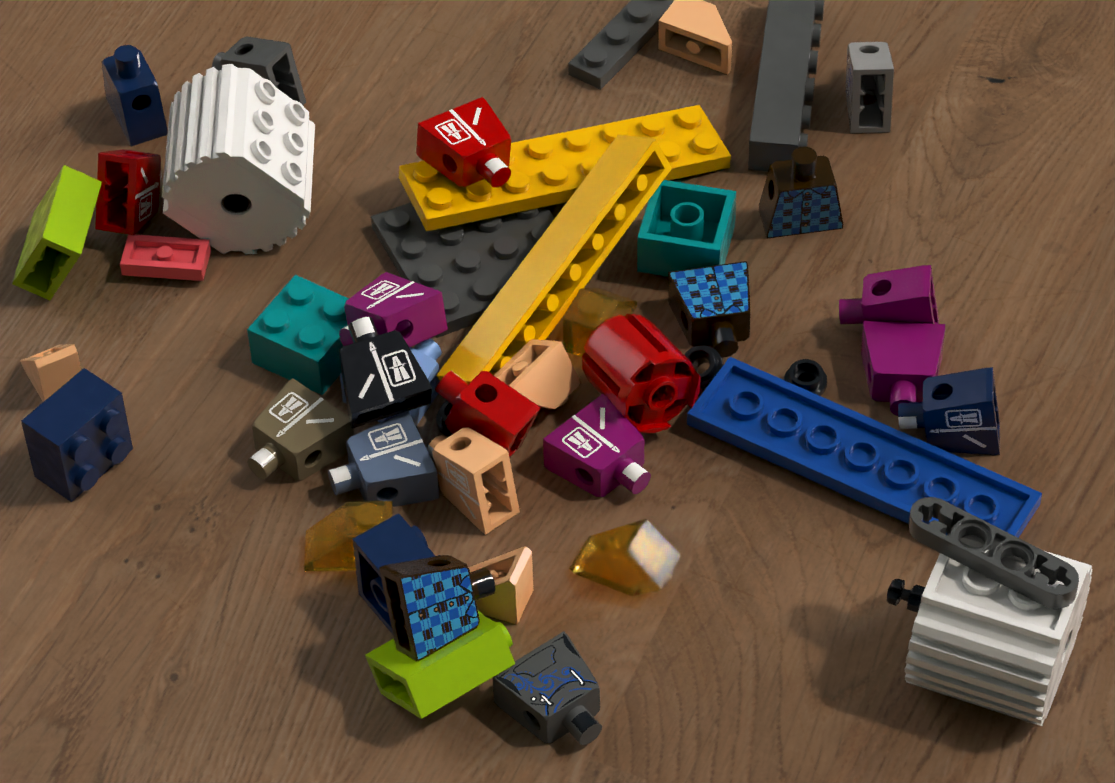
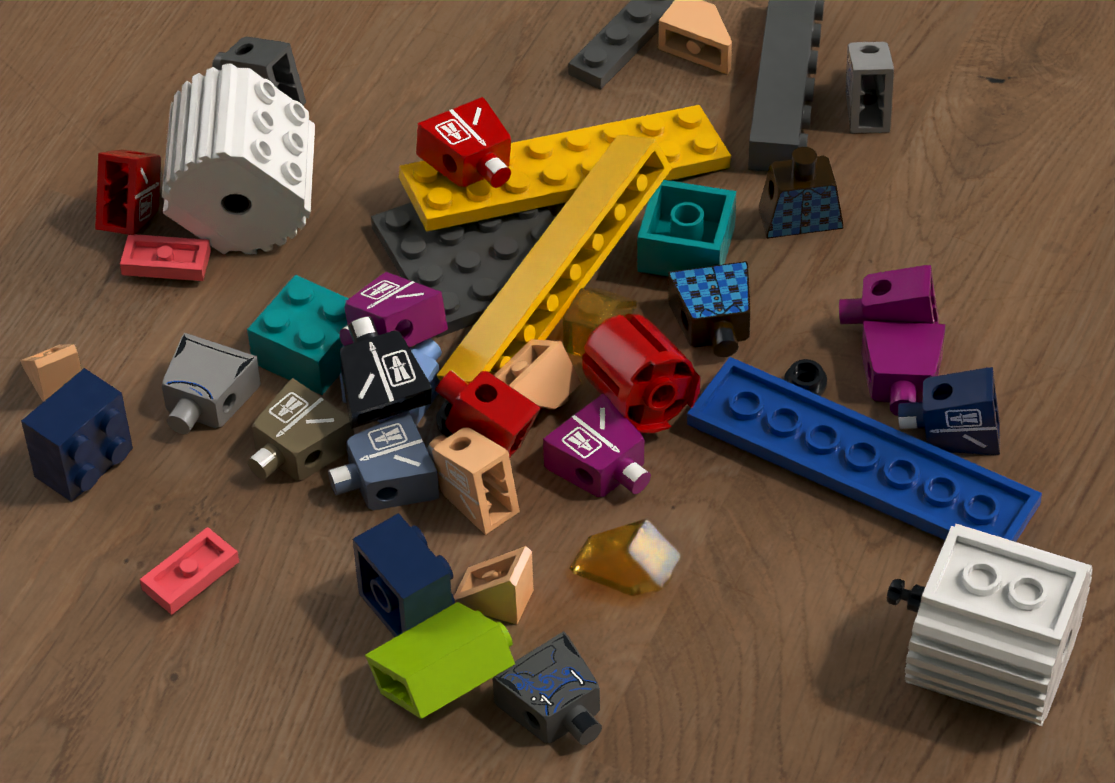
(57, 233): lime brick -> none
(125, 78): dark blue torso -> none
(189, 570): none -> coral plate
(207, 383): none -> light grey torso
(330, 540): clear yellow slope -> none
(432, 602): torso -> none
(705, 354): black plate -> none
(997, 546): dark grey beam -> none

